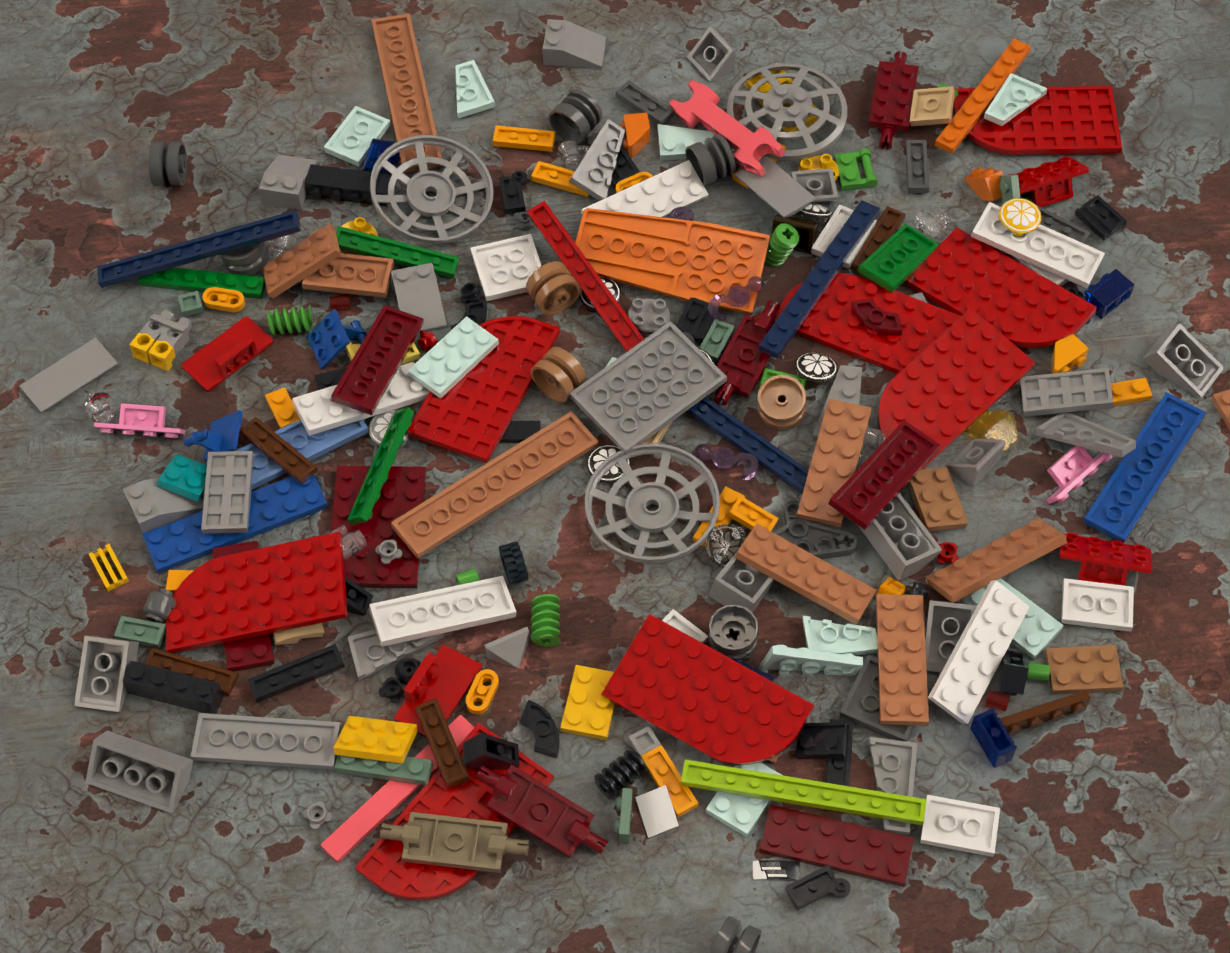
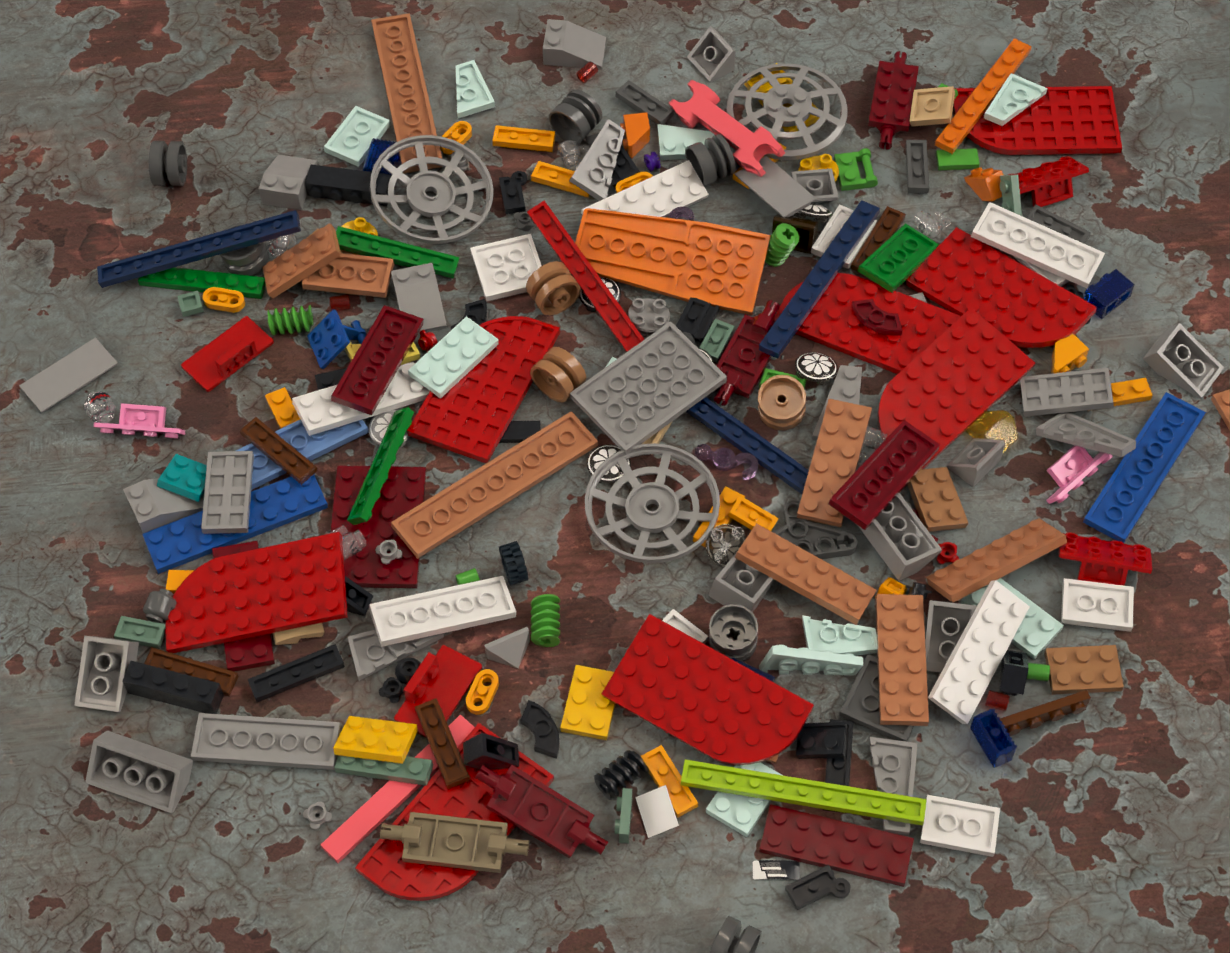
(101, 553): yellow tile -> none
(161, 340): hips -> none
(220, 437): blue plate -> none
(455, 133): none -> light orange plate
(470, 292): black plate -> none
(587, 72): none -> clear red hinge
(644, 741): light grey plate -> none
(651, 161): none -> dark purple bush
(737, 296): piece -> none
(958, 160): none -> bright green tile
(1020, 216): dish -> none
(1100, 217): black plate -> none

